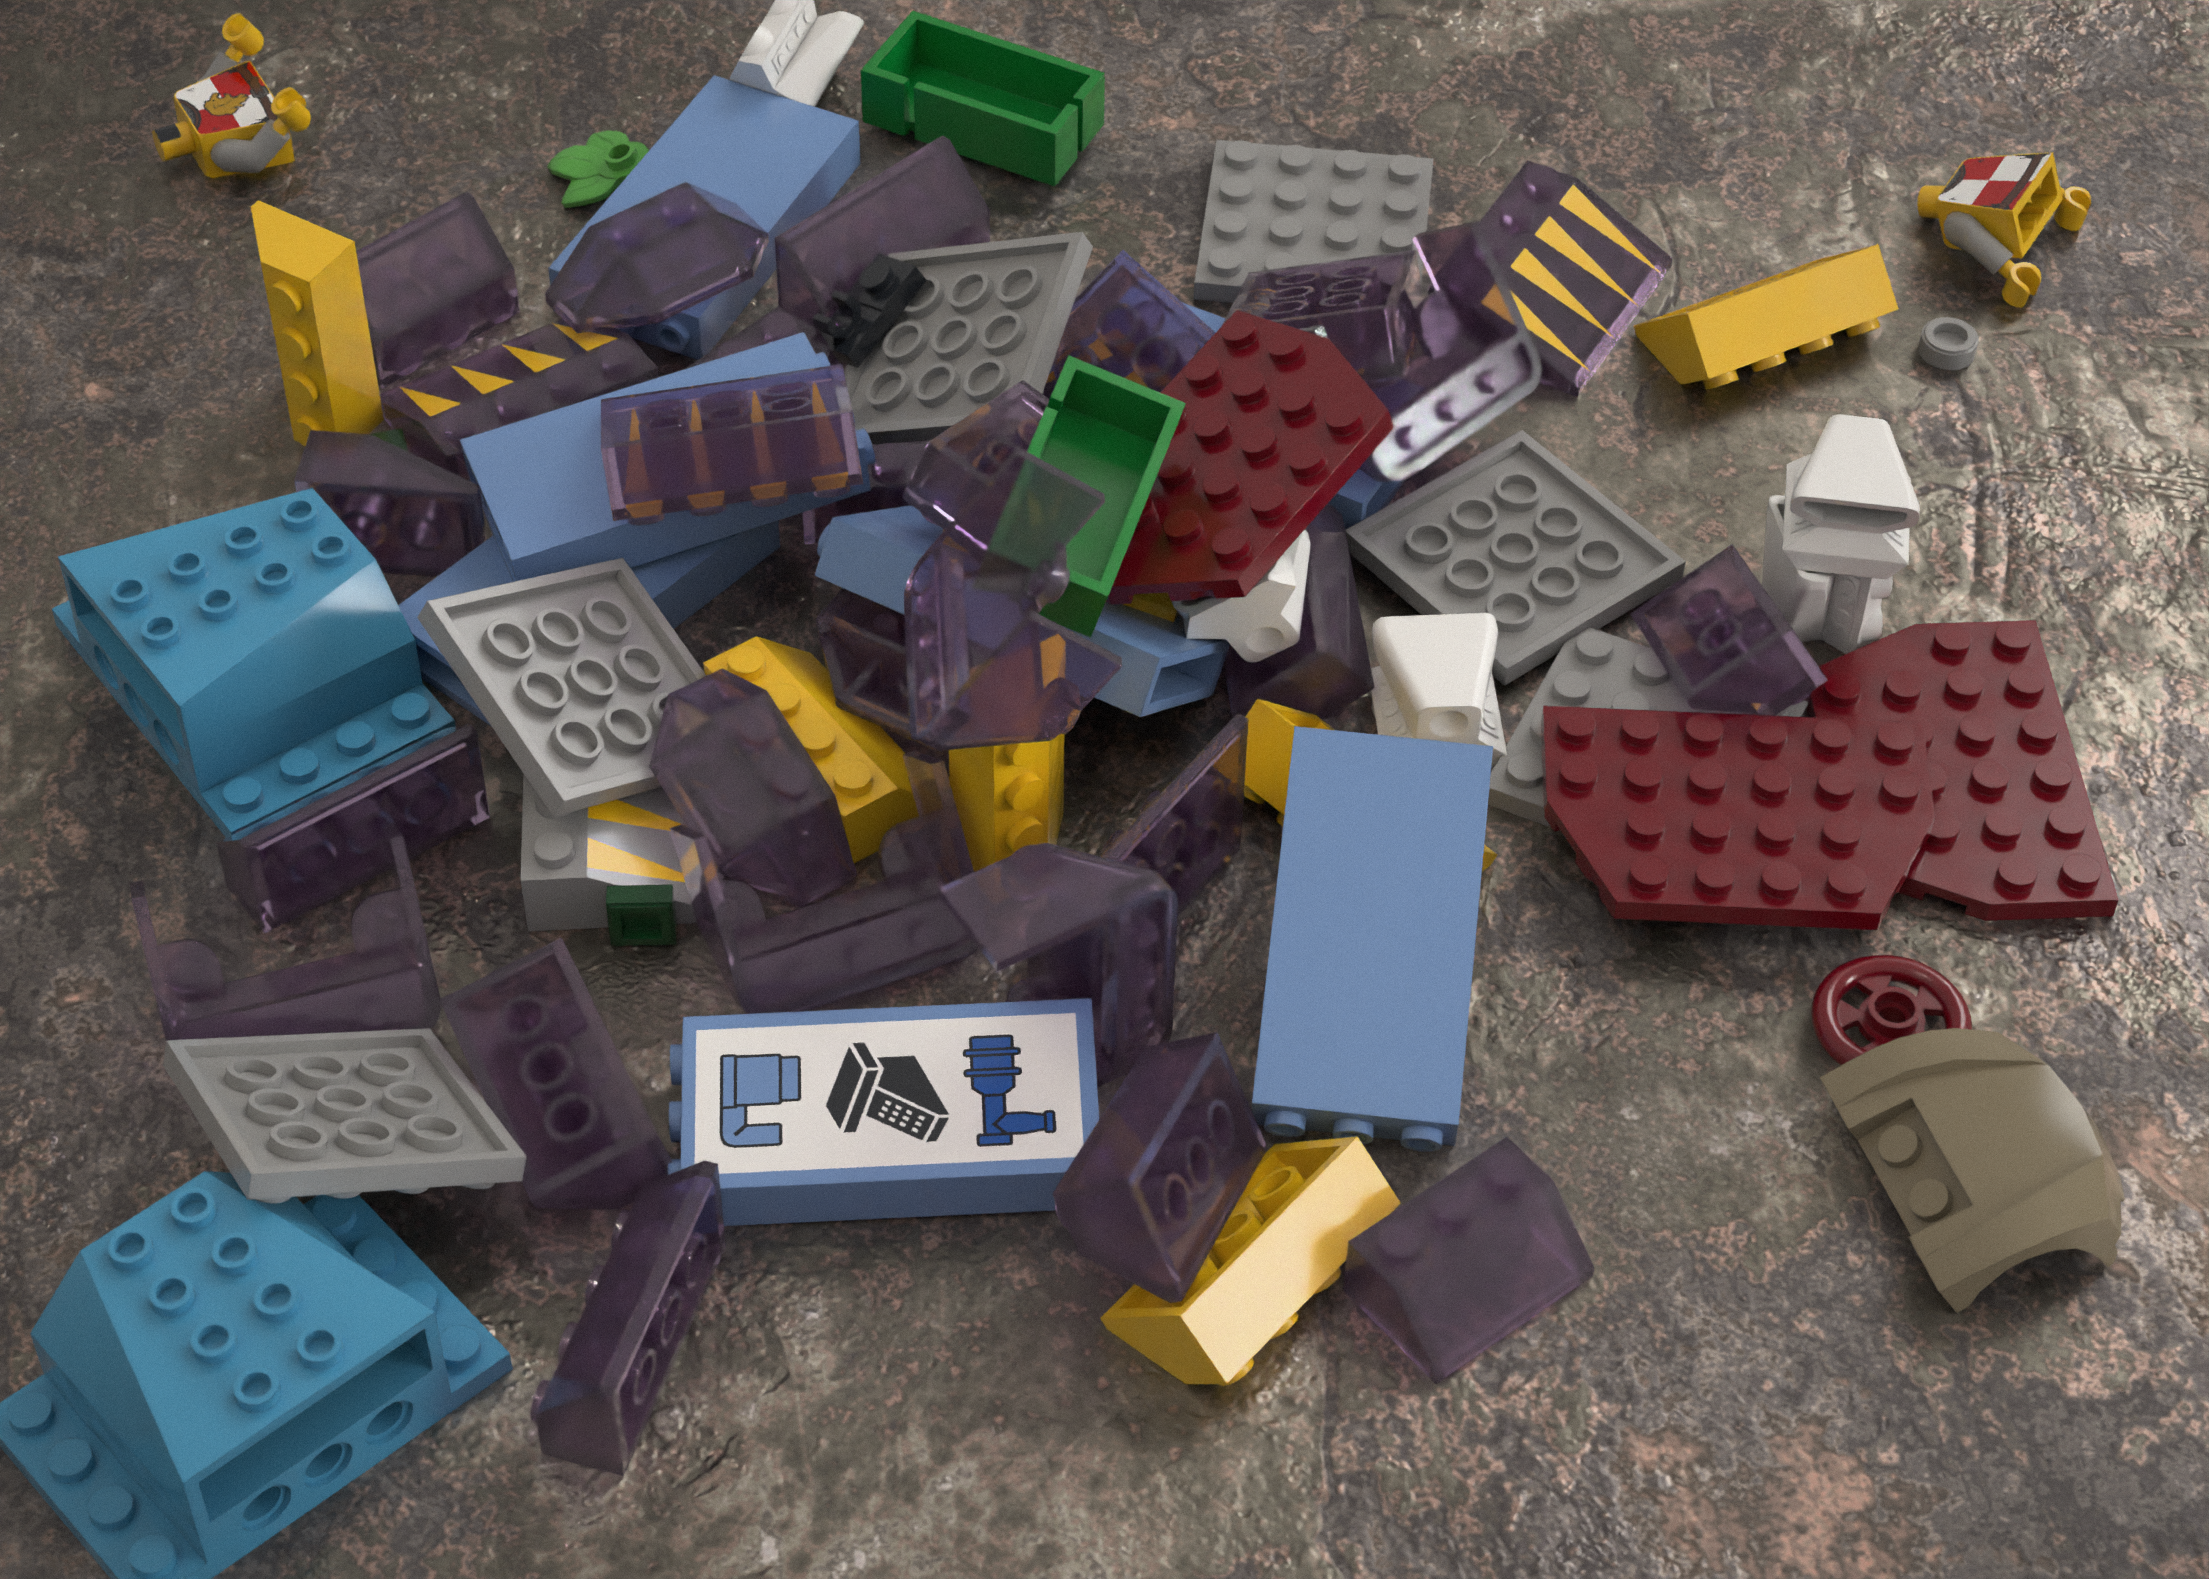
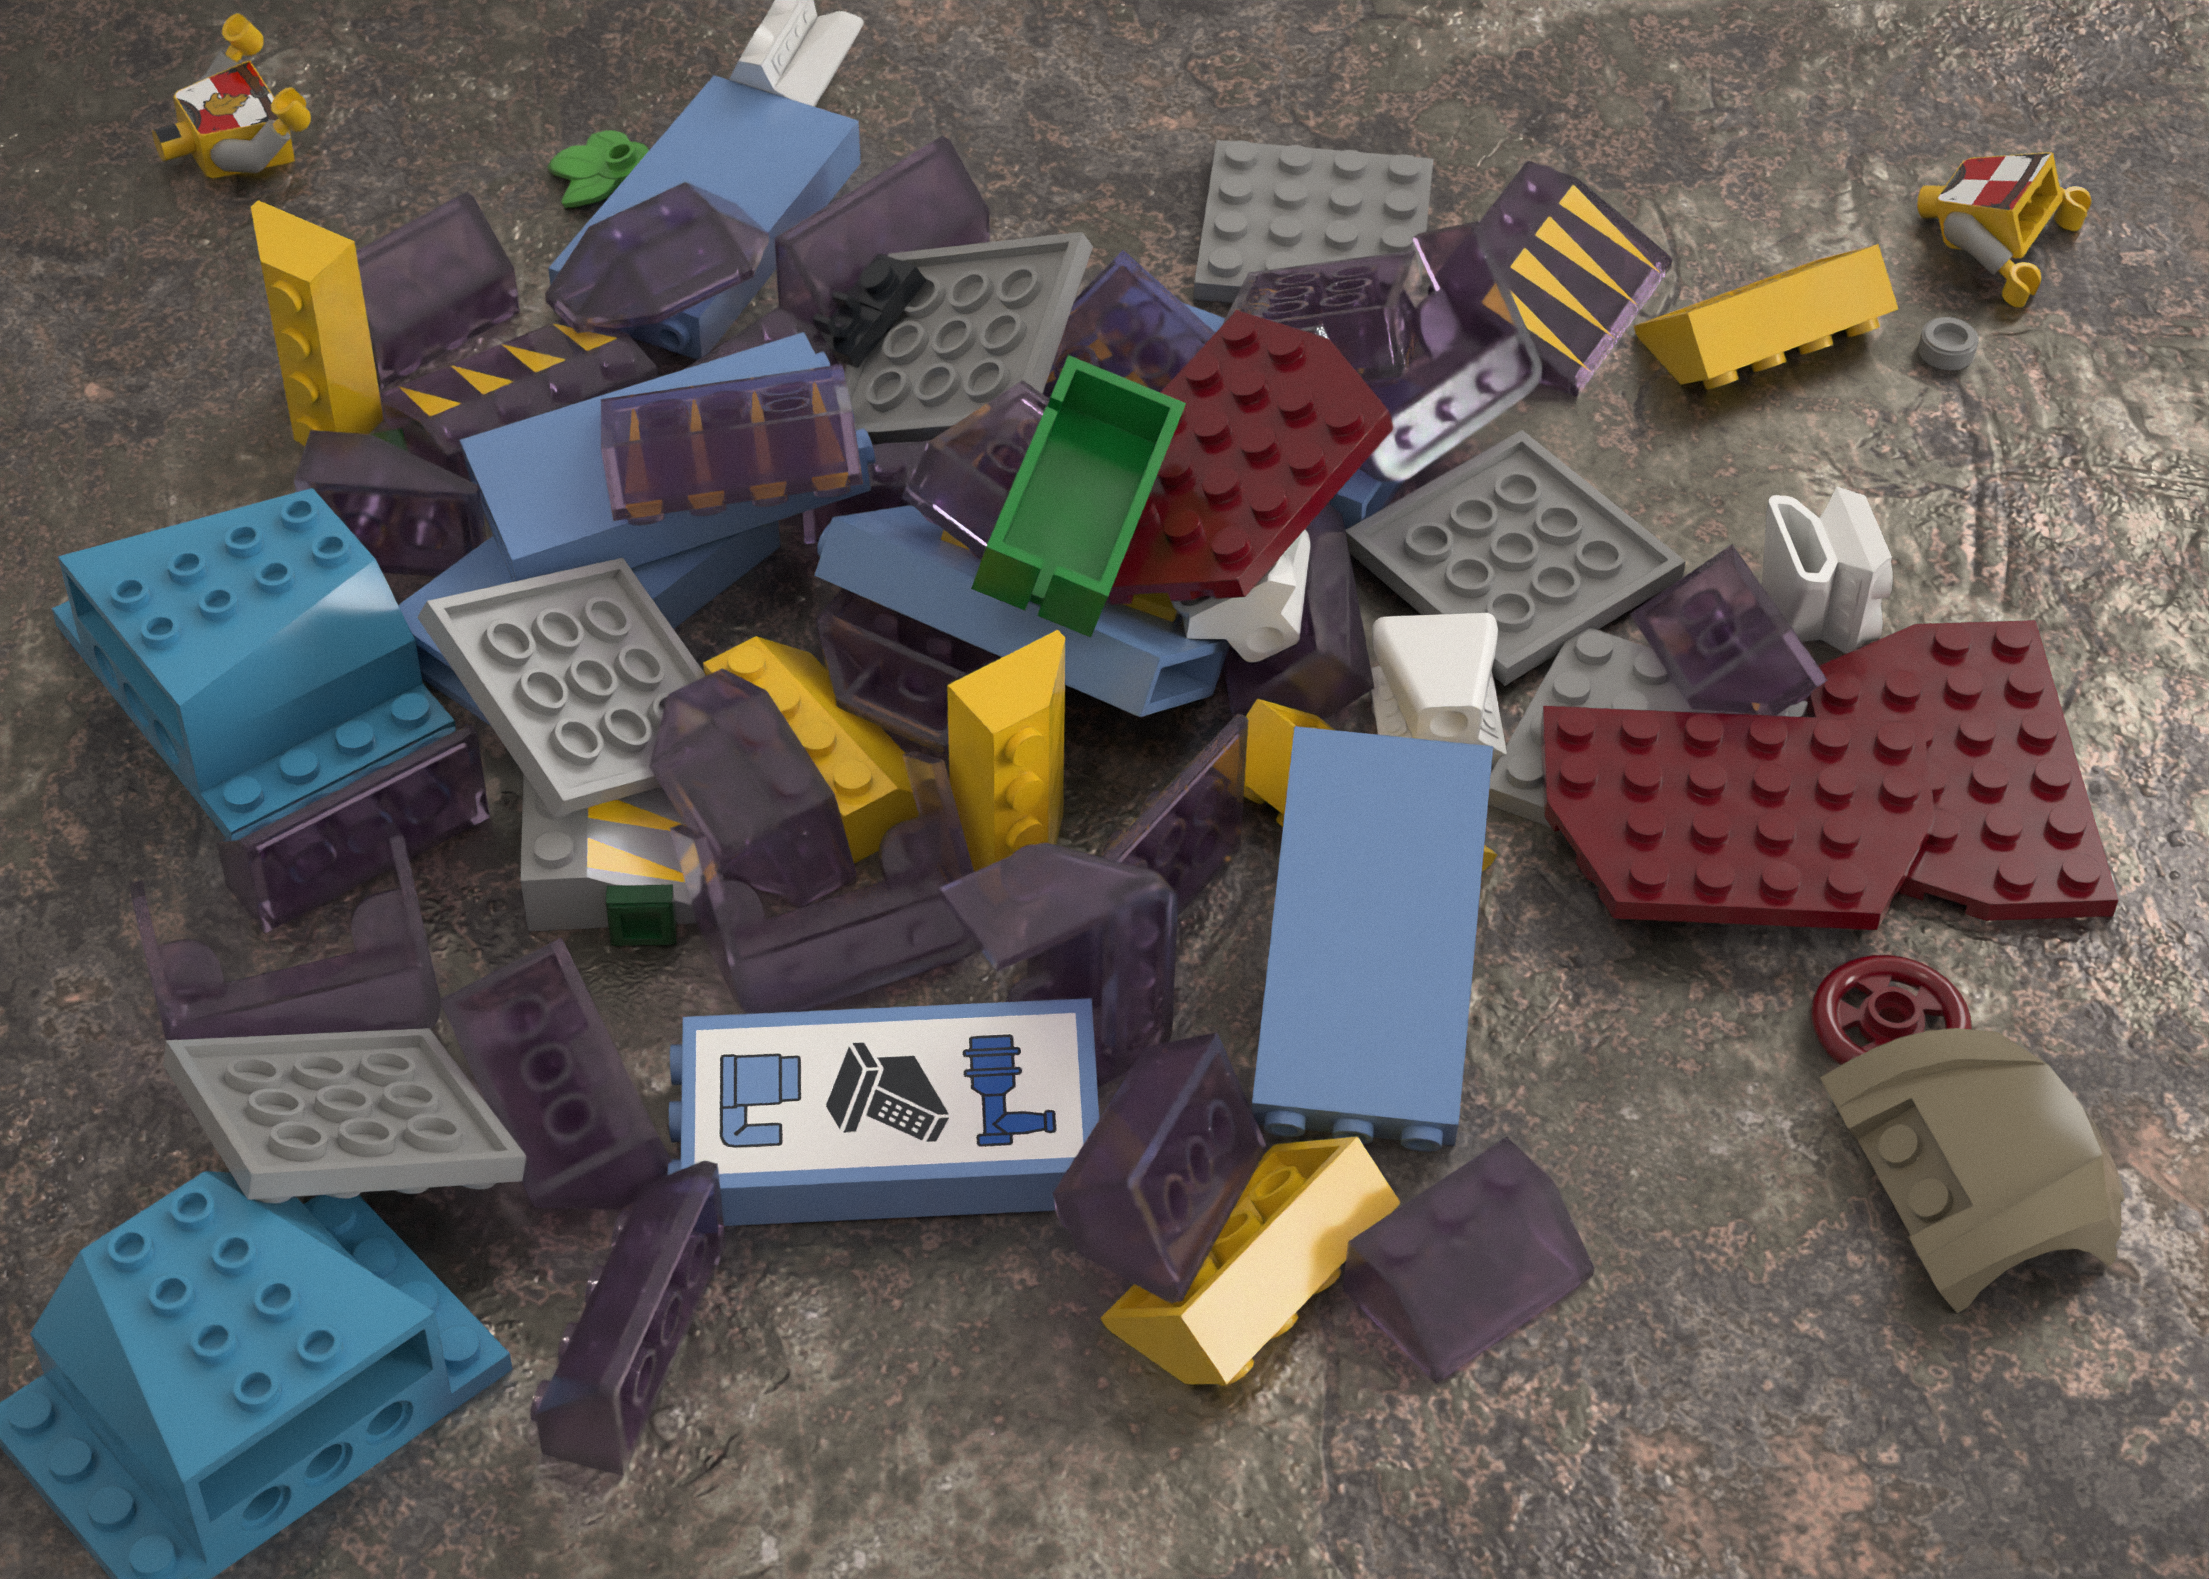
(975, 645): windscreen -> none
(983, 96): green piece -> none
(1850, 502): white piece -> none

